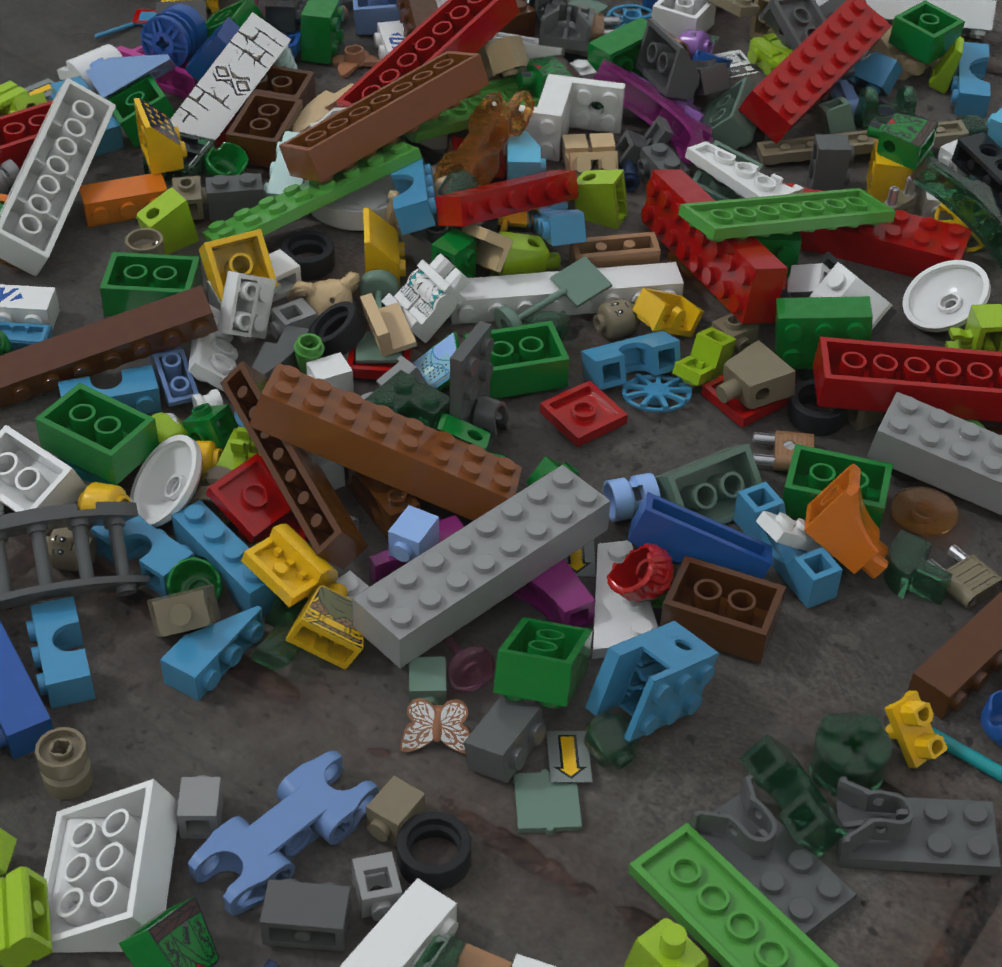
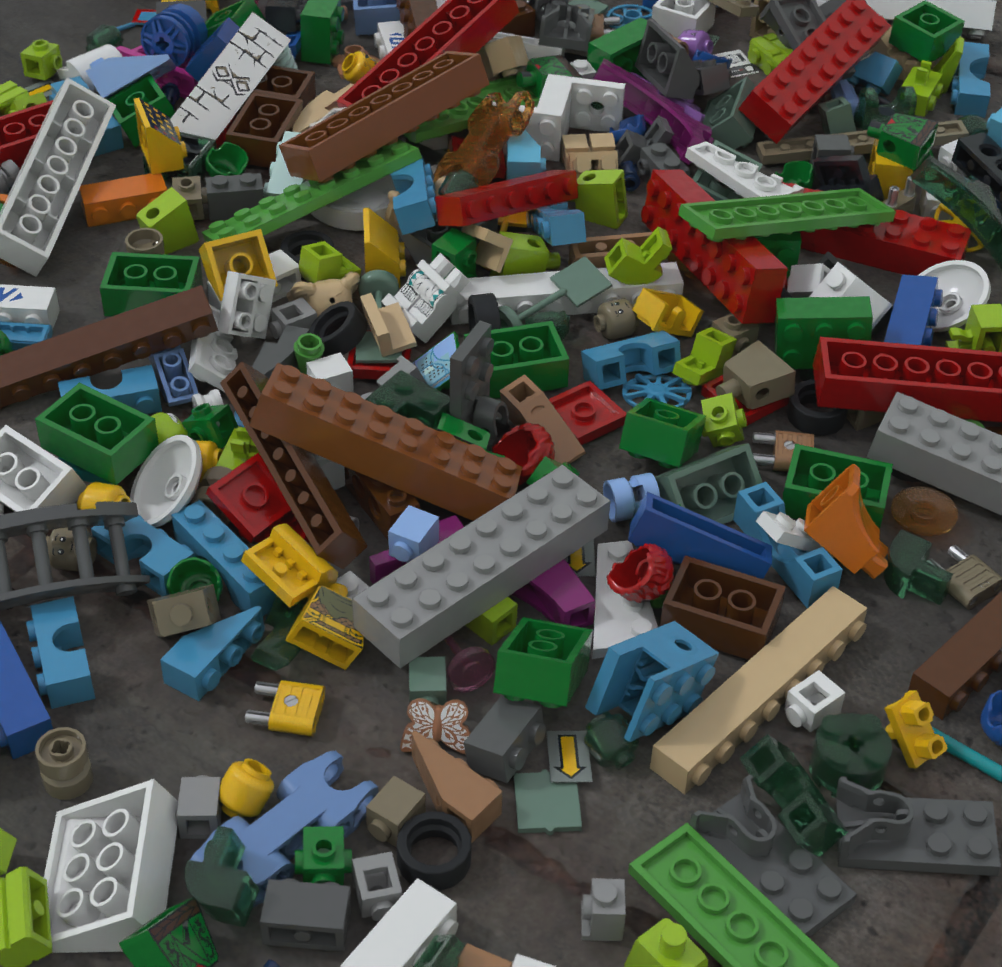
(41, 60): none -> lime brick
(104, 35): none -> clear green head
(171, 92): none -> dark blue pin
(218, 884): none -> clear green brick
(245, 788): none -> yellow head
(294, 707): none -> yellow piece
(323, 855): none -> green brick
(324, 262): none -> lime brick
(357, 65): none -> yellow head
(456, 786): none -> medium nougat slope
(483, 308): none -> black tyre
(496, 621): none -> lime brick
(526, 447): none -> red hair
(530, 405): none -> medium nougat slope
(603, 910): none -> light grey brick
(635, 124): none -> blue hair
(639, 264): none -> lime brick
(662, 433): none -> green brick
(723, 420): none -> lime brick
(757, 690): none -> tan brick
(798, 173): none -> green hair
(807, 706): none -> white brick
(847, 173): none -> black brick
(915, 311): none -> blue brick
(926, 85): none -> lime brick

